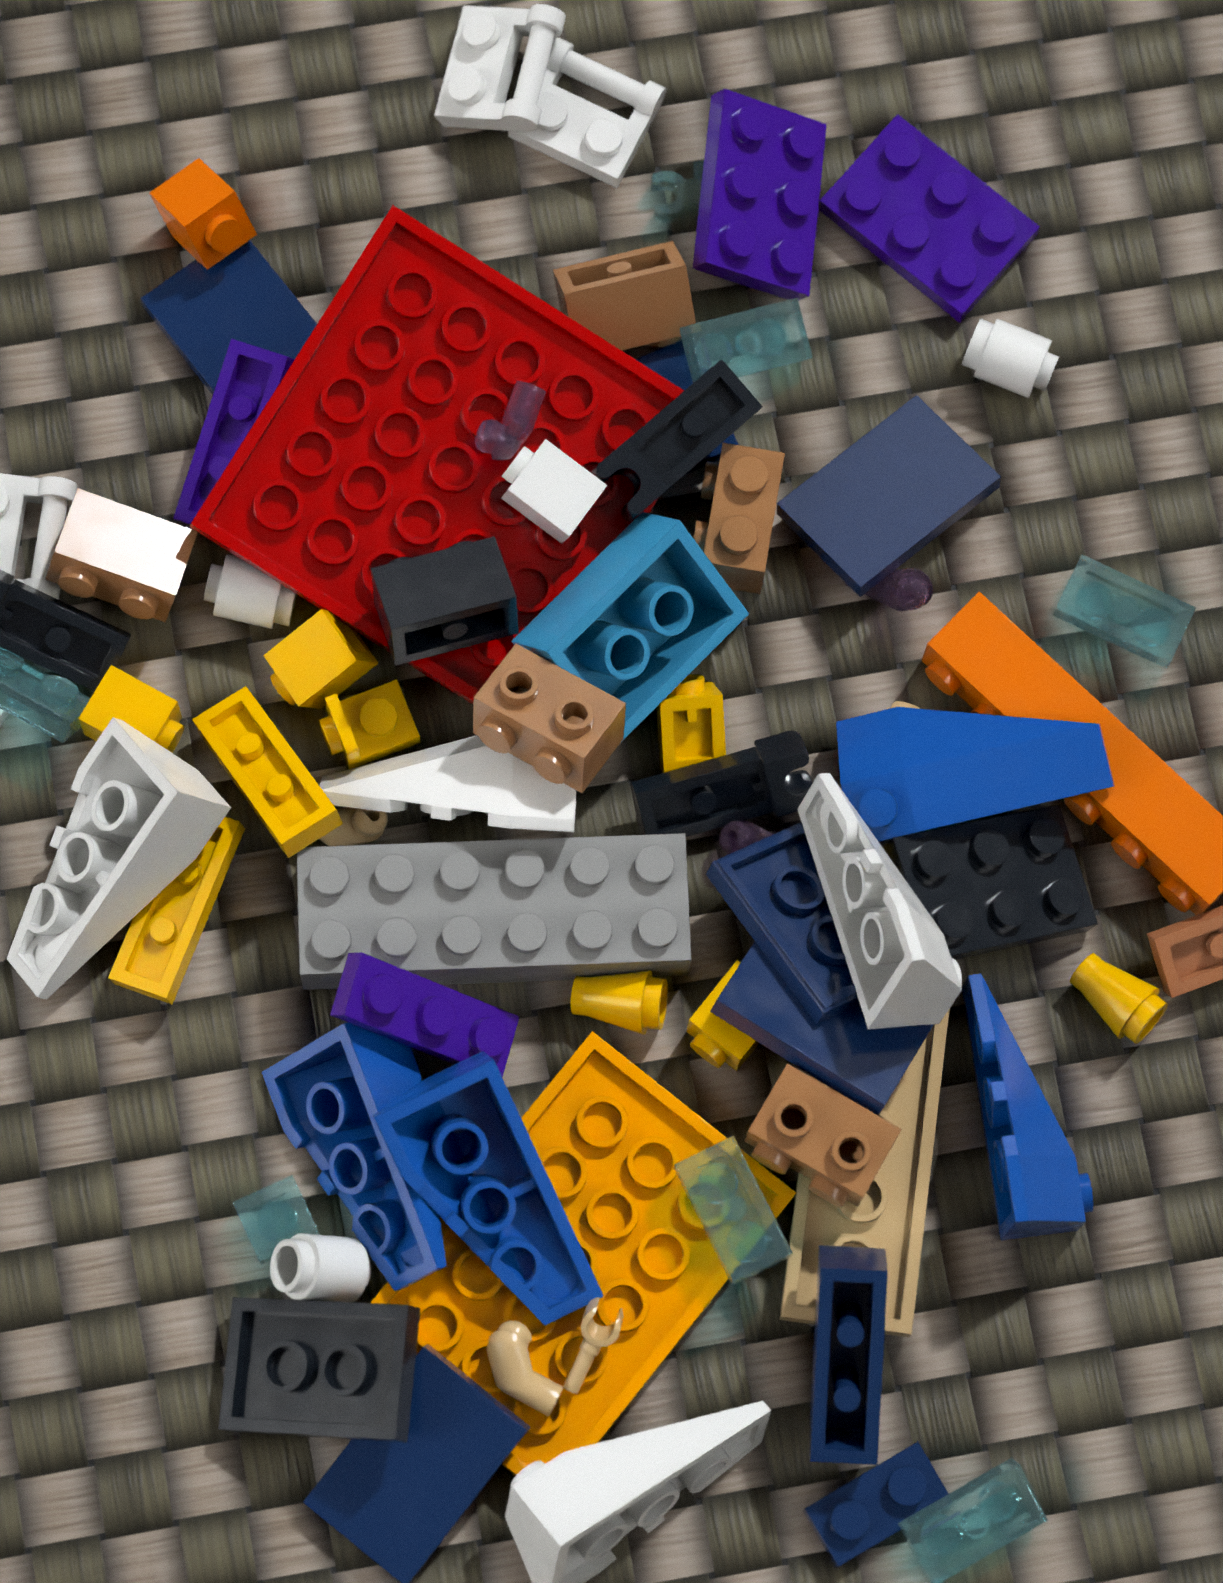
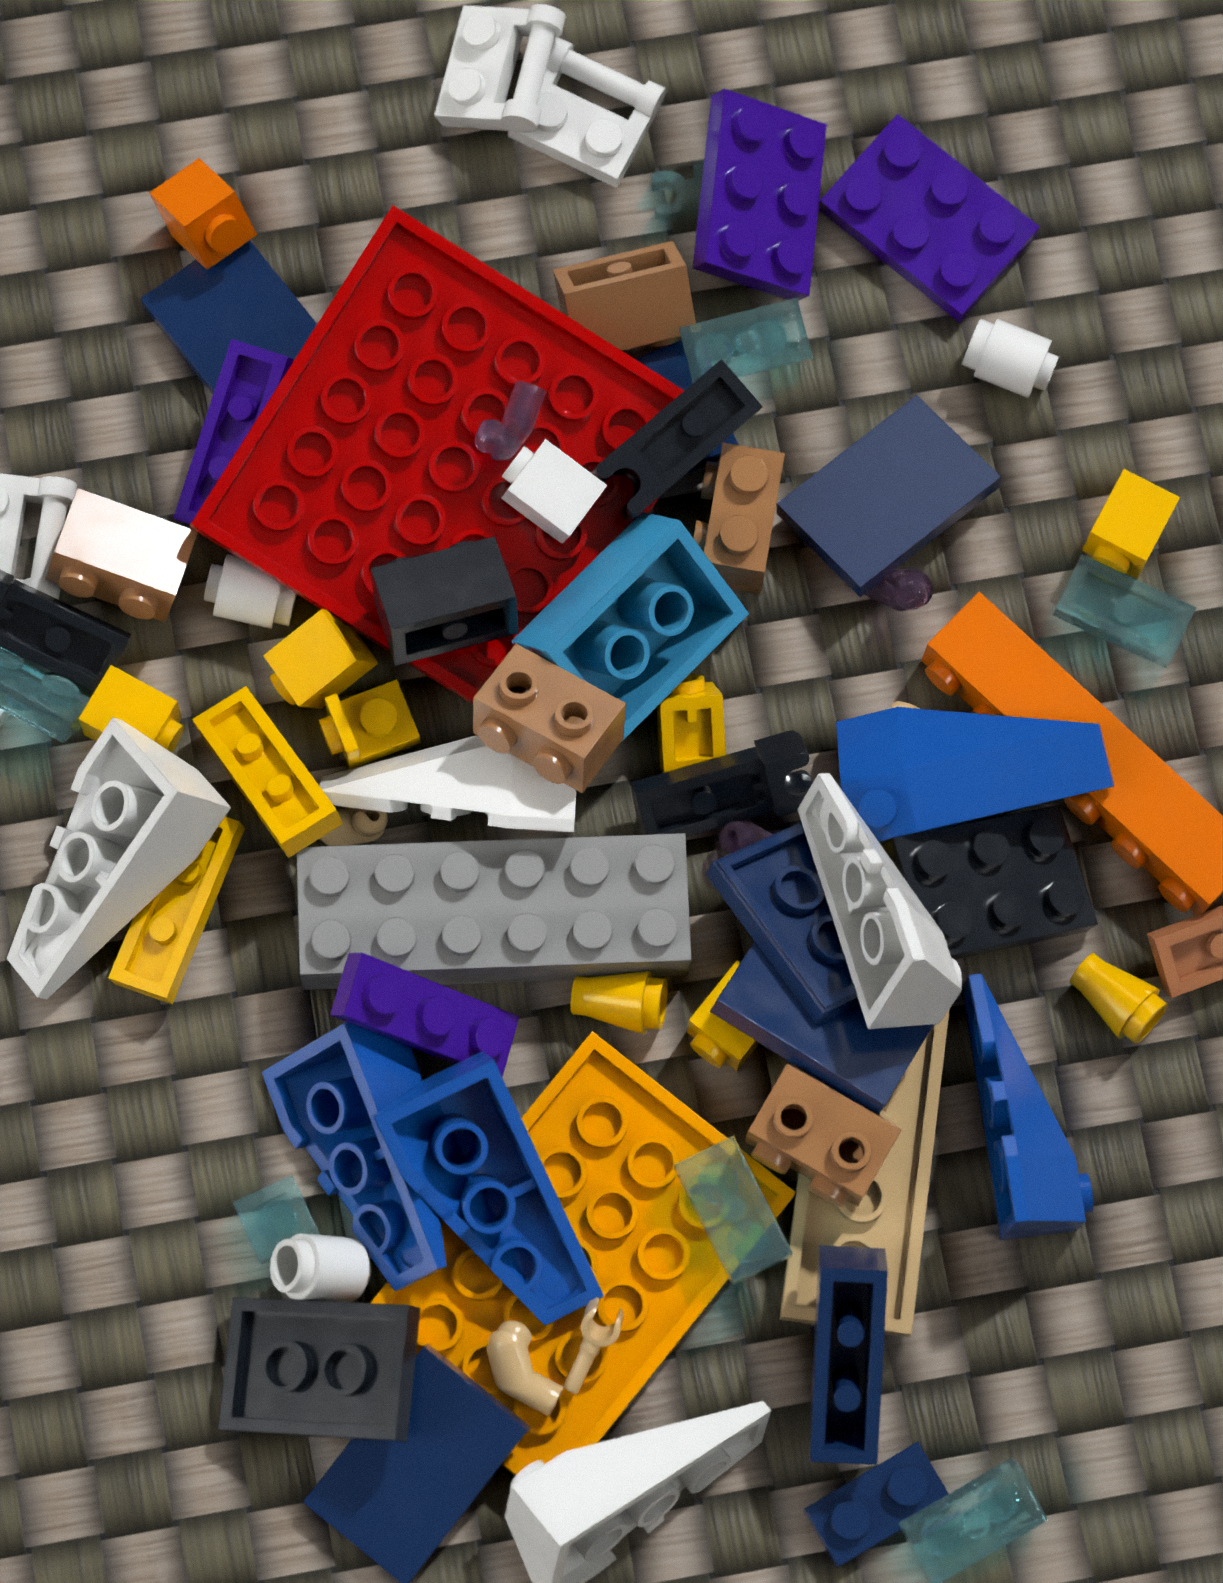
(1130, 524): none -> yellow brick

